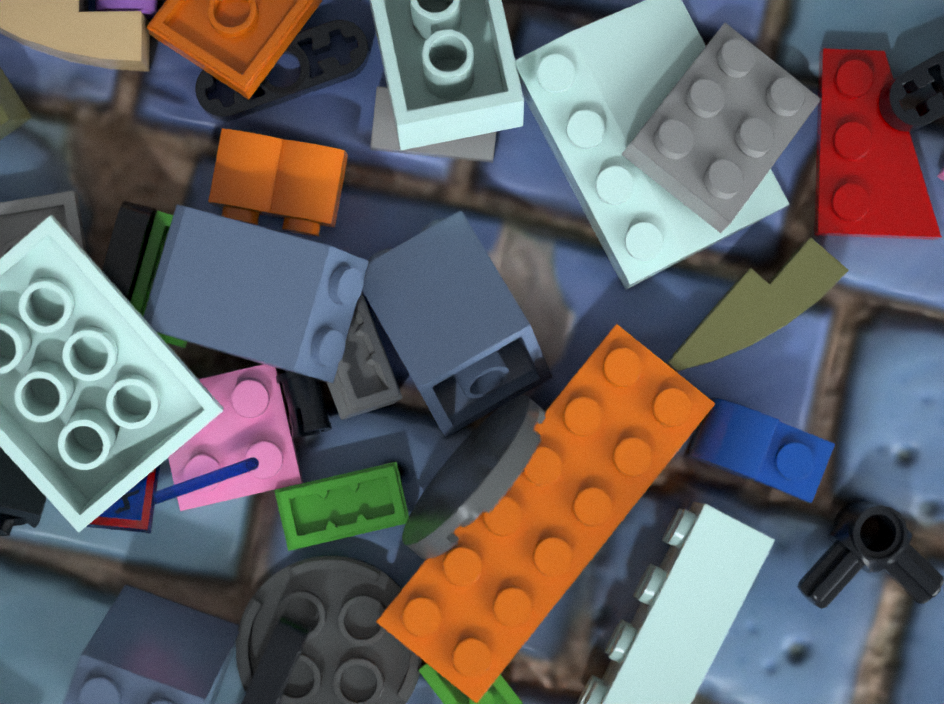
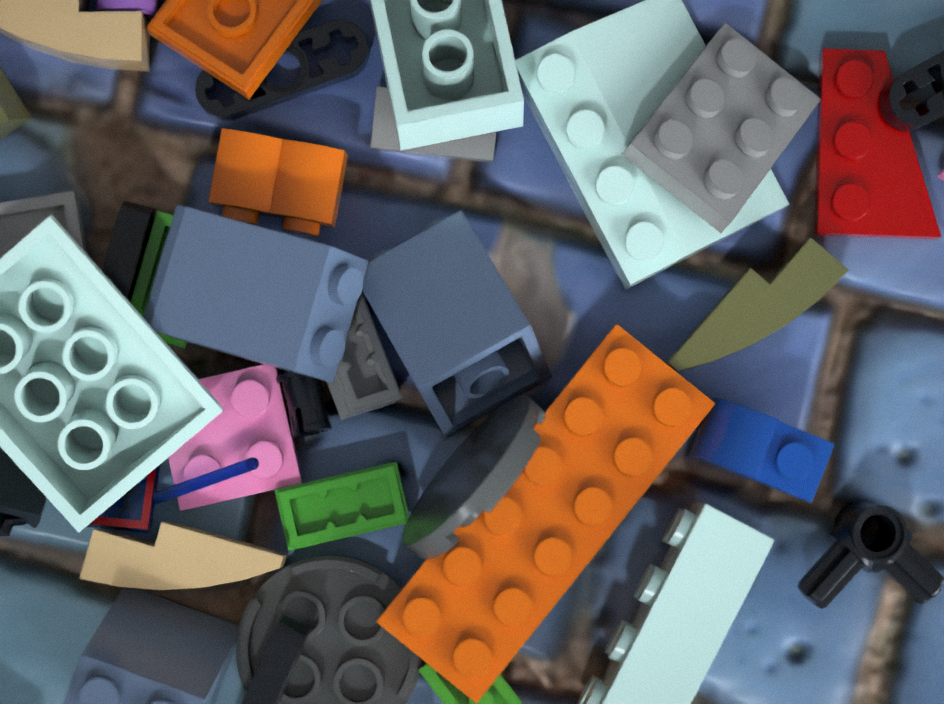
(177, 560): none -> tan slope

